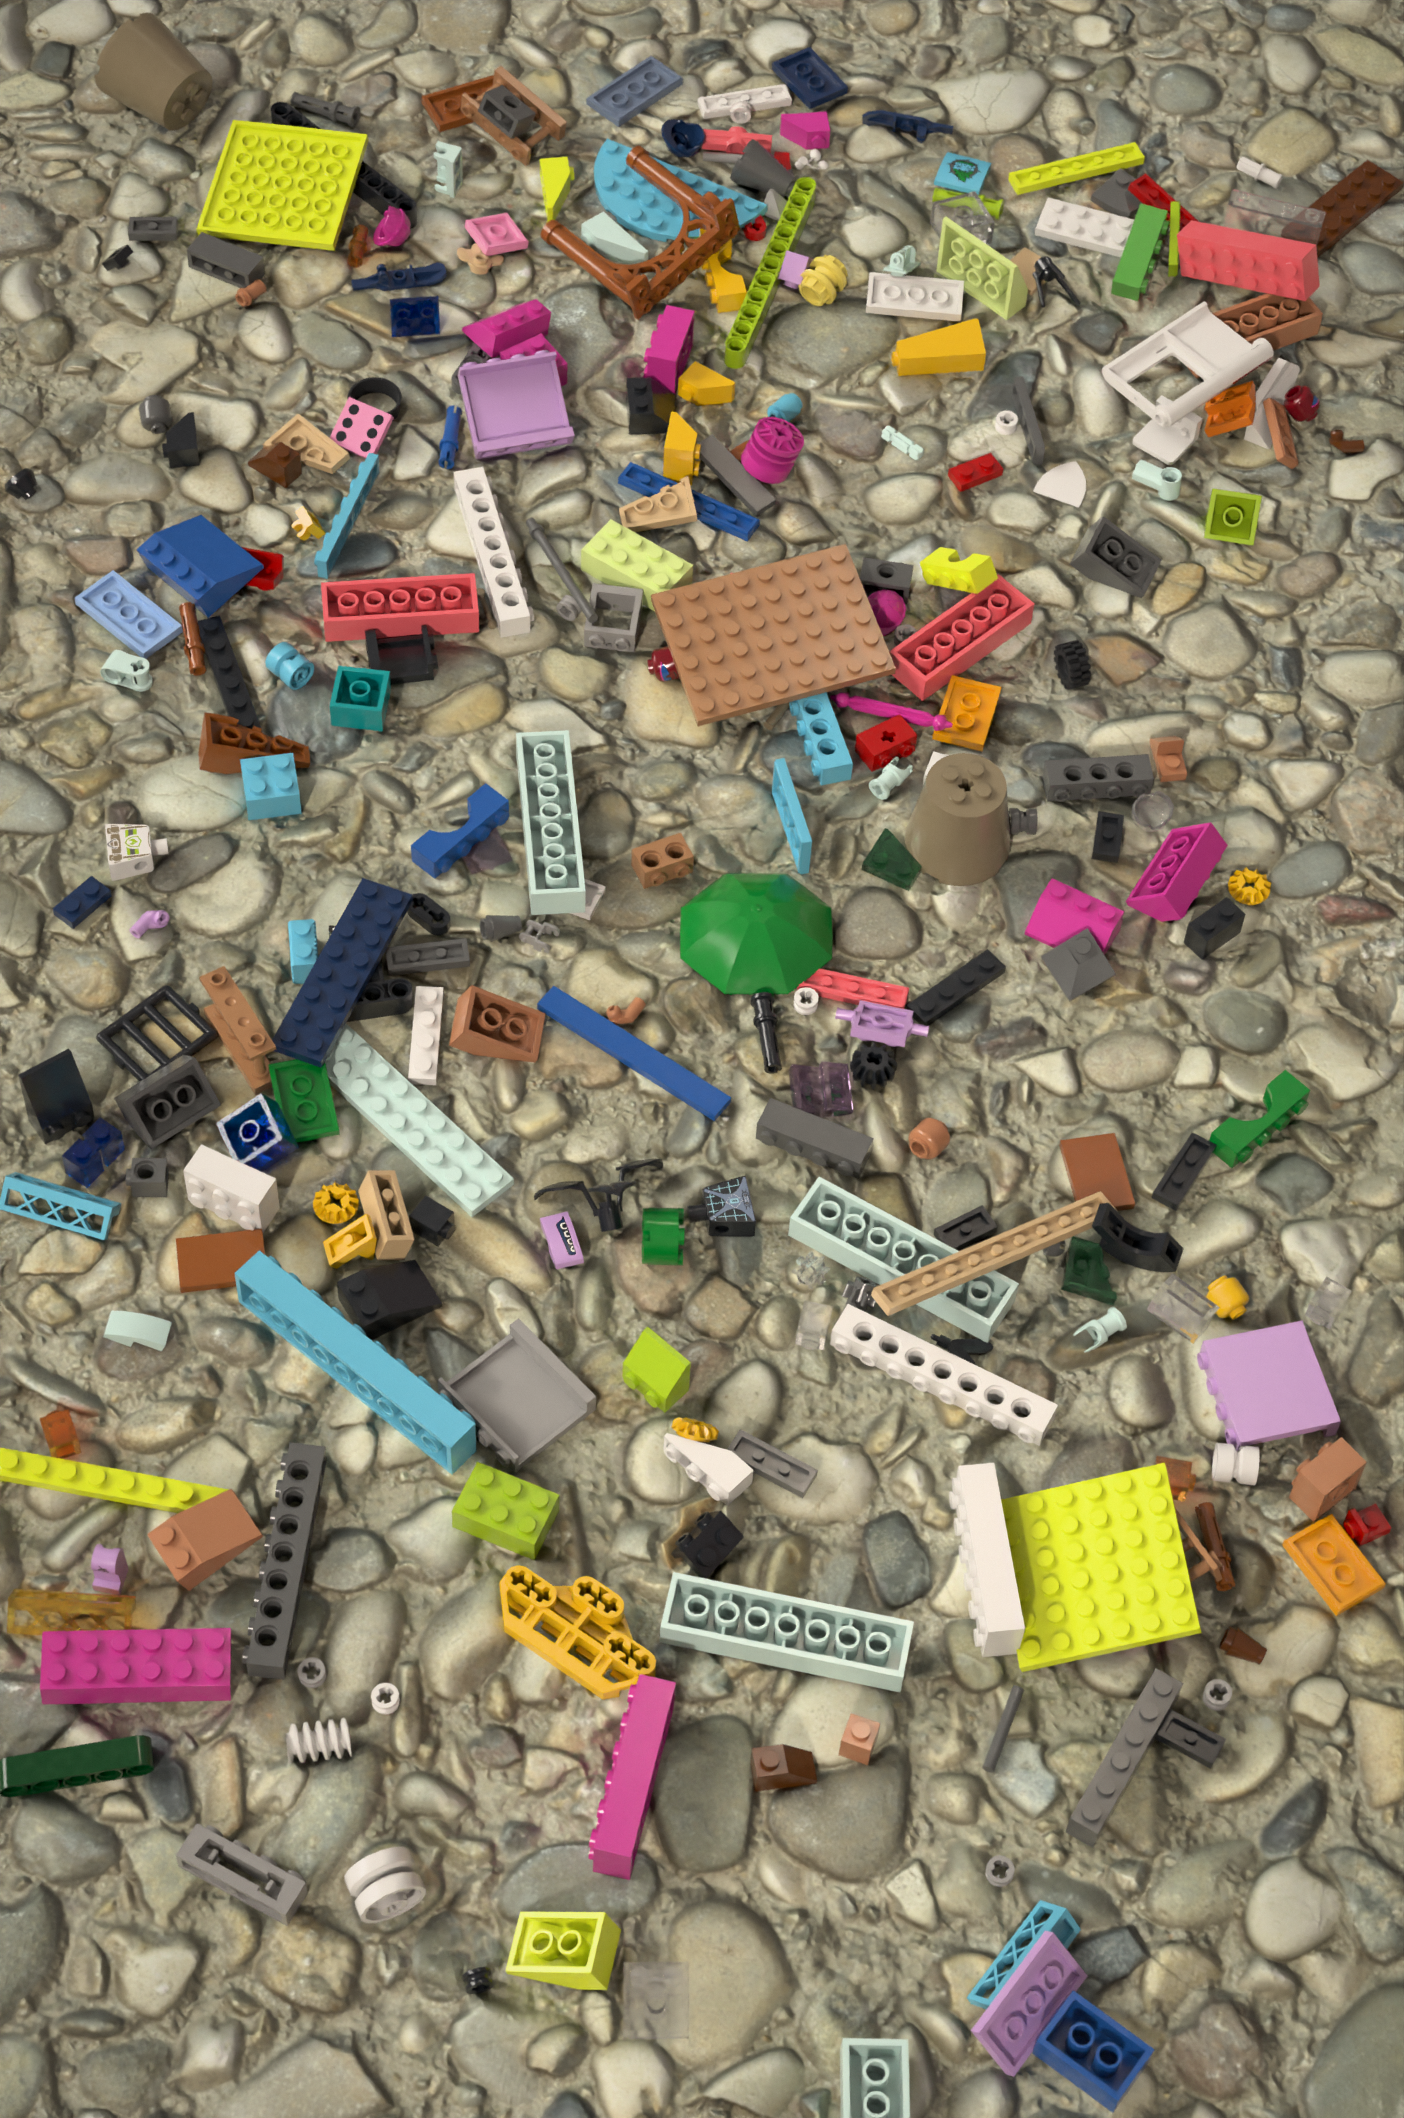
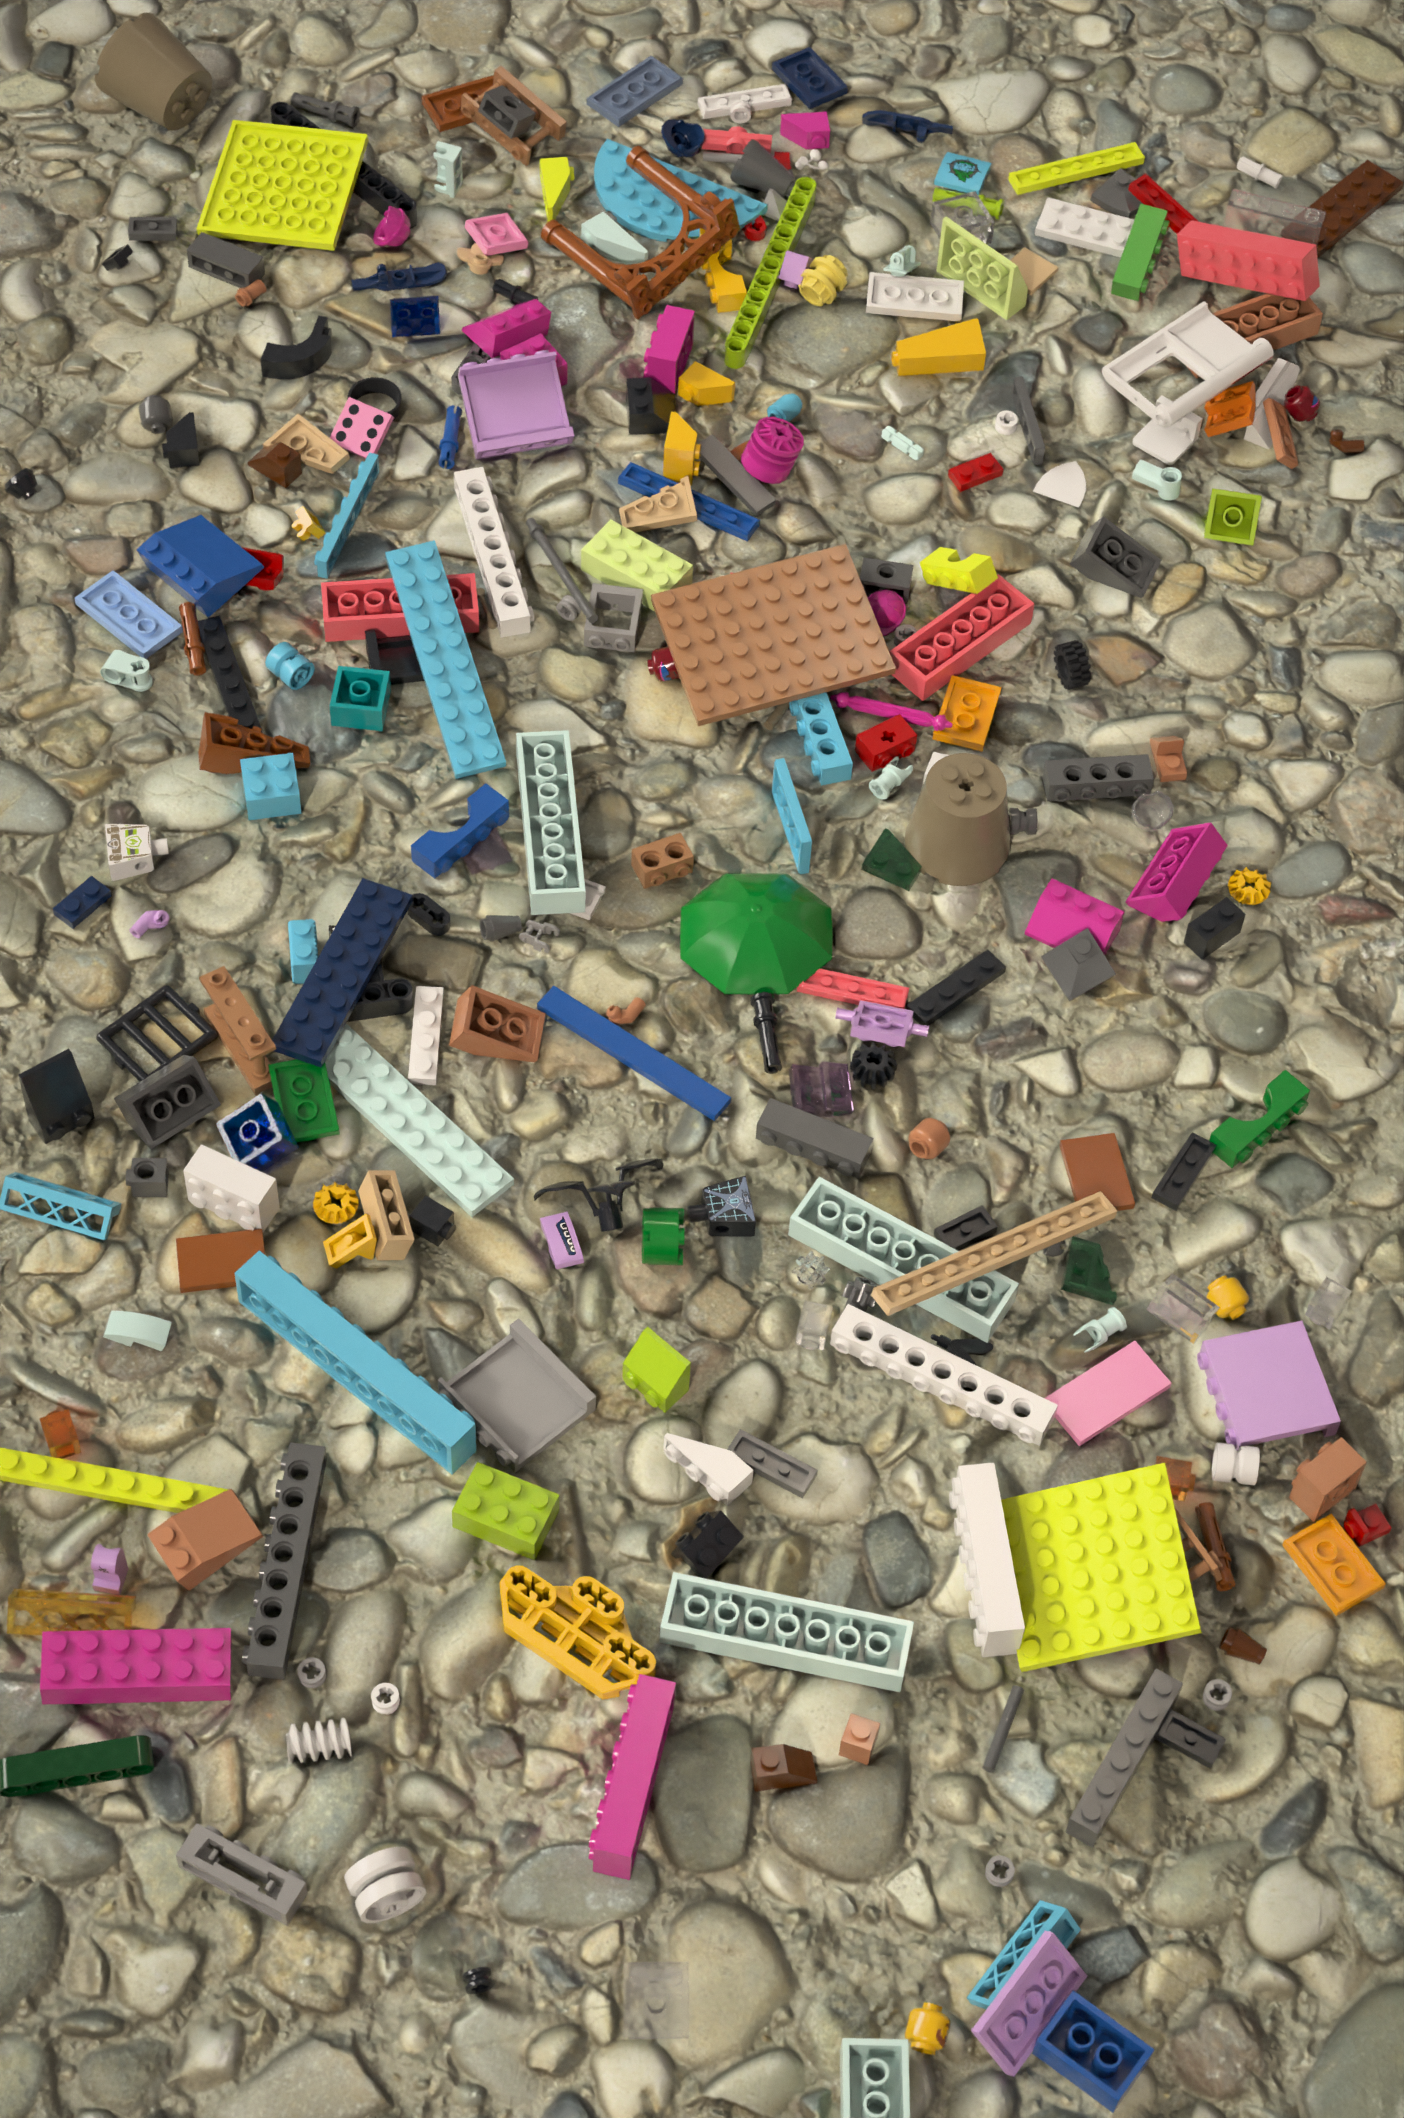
(84, 1161): clear blue piece -> none
(301, 359): none -> black arch
(358, 246): clear orange pin -> none
(387, 1297): black slope -> none
(427, 957): dark grey plate -> none
(445, 659): none -> medium azure plate
(513, 293): none -> black axle
(565, 1948): neon yellow slope -> none
(694, 1429): yellow gear -> none
(805, 993): white bush -> none
(927, 2029): none -> yellow head
(1049, 271): black plant -> none
(1107, 837): black plate -> none
(1108, 1393): none -> bright pink tile
(1135, 1246): black arch -> none
(1173, 243): lime tile -> none

